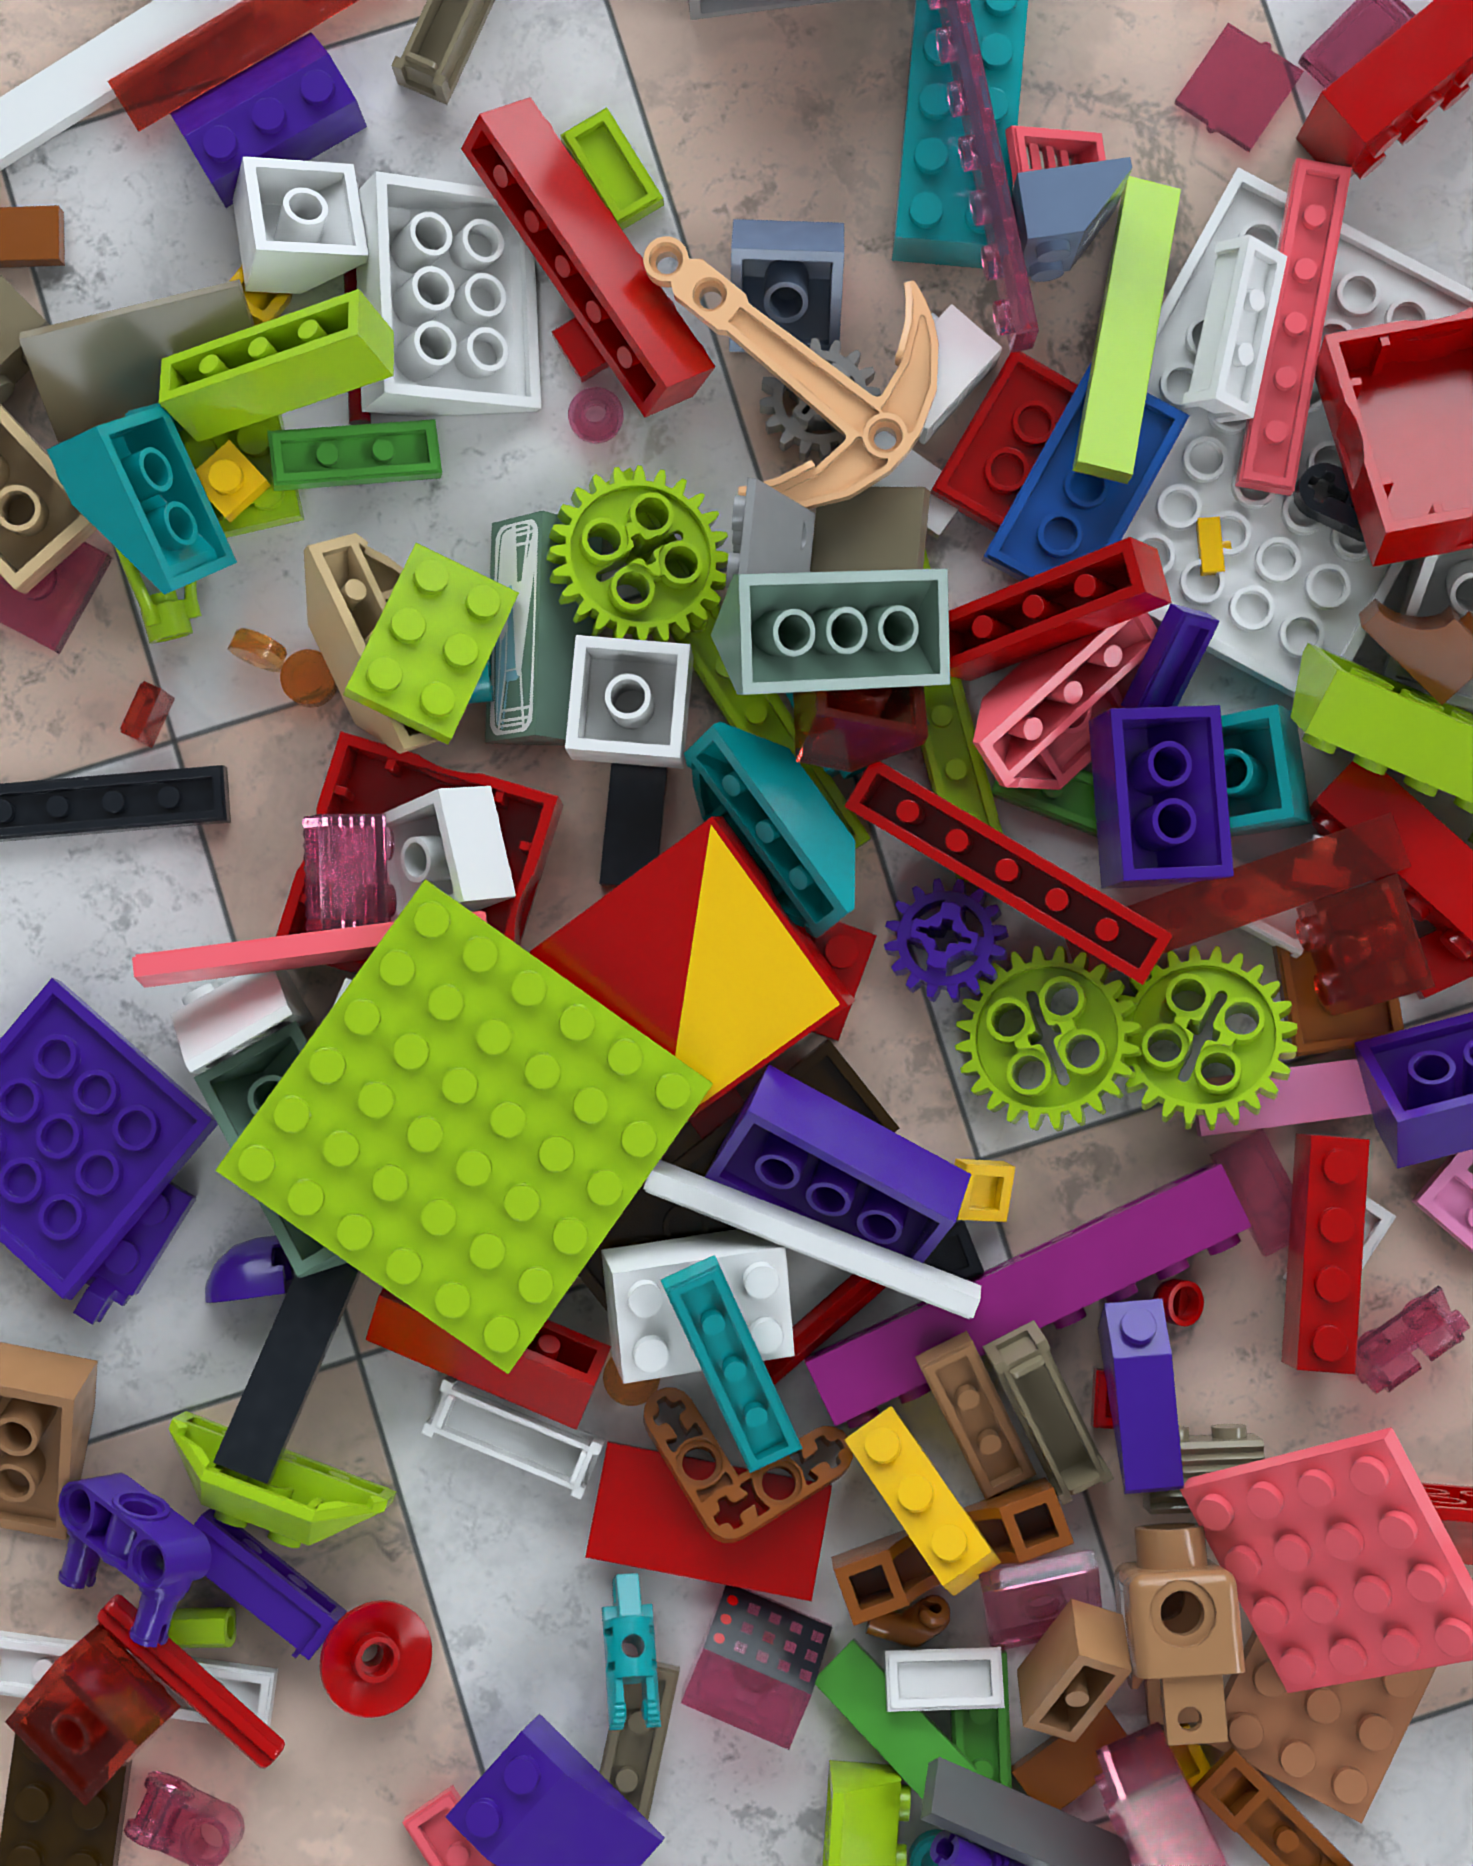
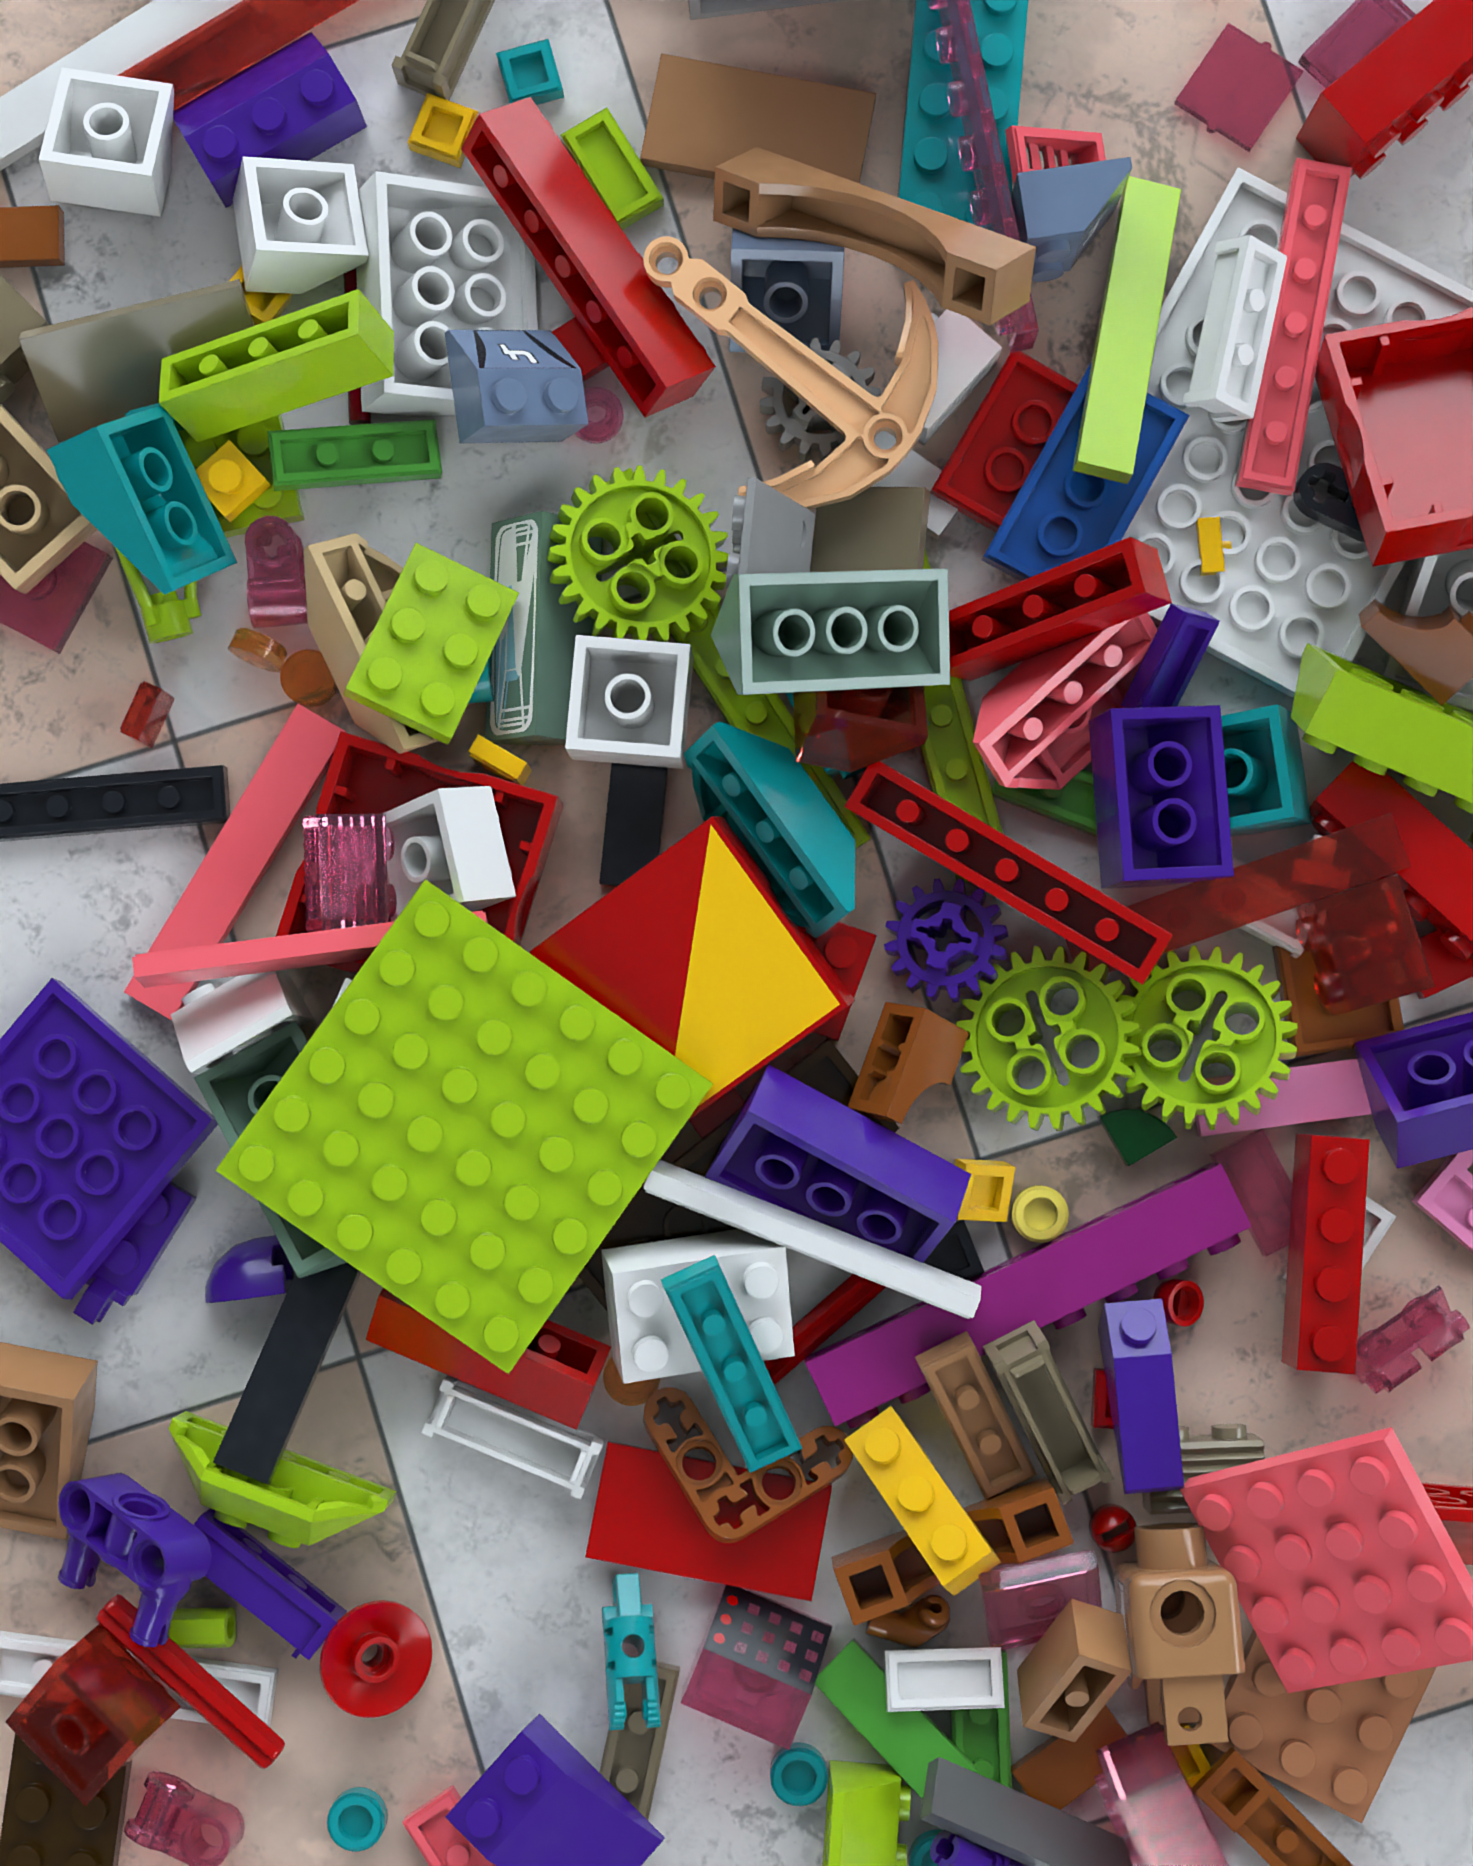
(109, 142): none -> white slope
(244, 847): none -> coral tile
(275, 583): none -> clear pink piece
(357, 1819): none -> teal tile
(442, 130): none -> yellow tile
(499, 761): none -> yellow tile
(514, 386): none -> sand blue slope
(530, 73): none -> teal tile
(719, 111): none -> medium nougat tile
(798, 1774): none -> teal tile
(905, 1058): none -> dark orange arch
(958, 261): none -> medium nougat arch
(1039, 1213): none -> light yellow tile
(1107, 1518): none -> red hinge
(1135, 1133): none -> dark green tile

